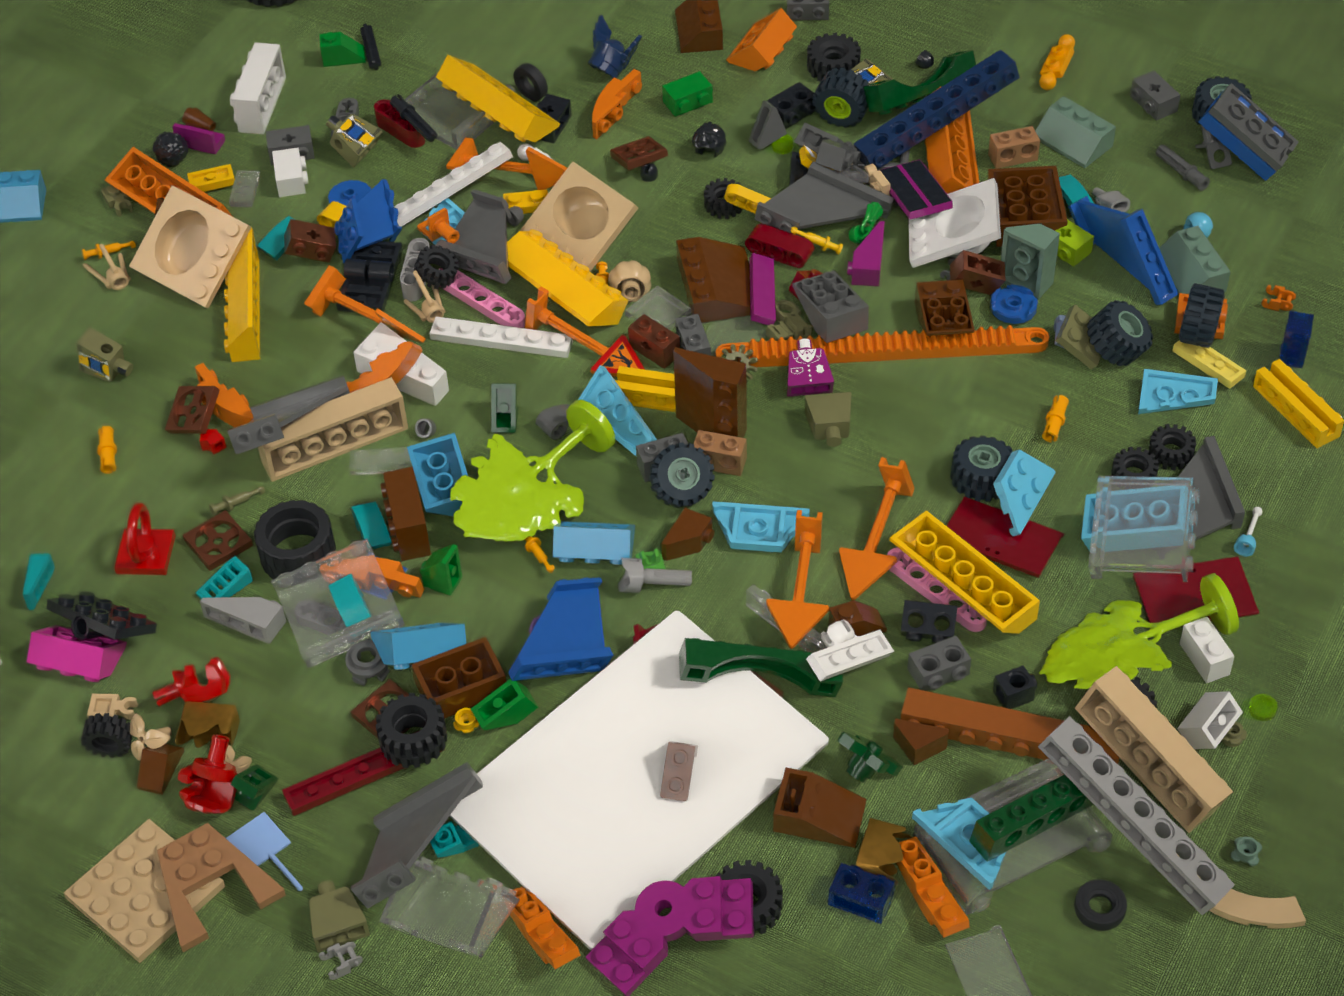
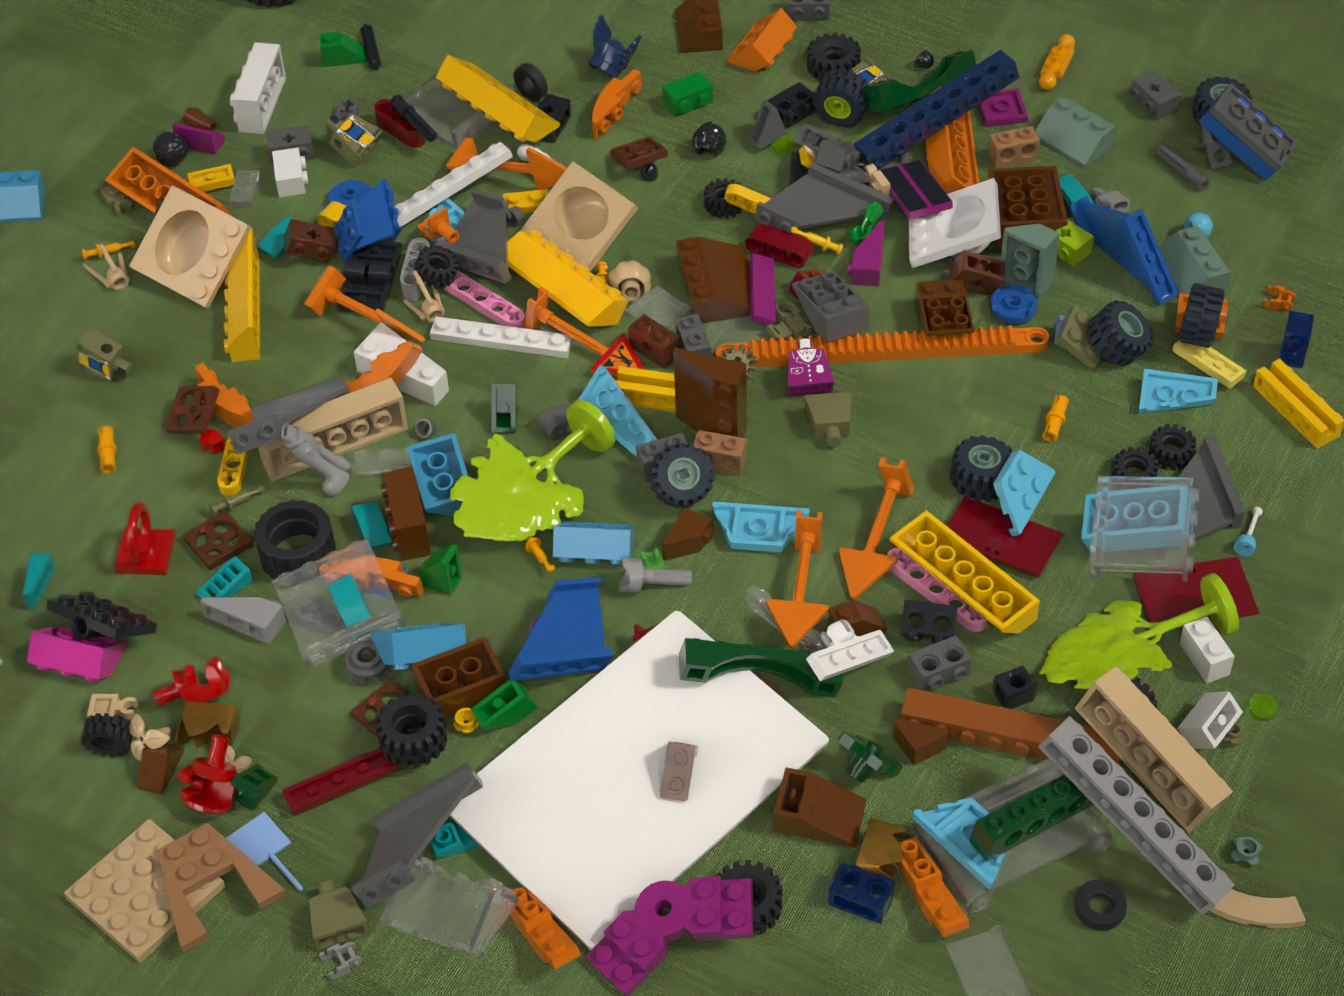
(236, 473): none -> yellow beam
(318, 457): none -> light grey piece
(1003, 109): none -> magenta tile

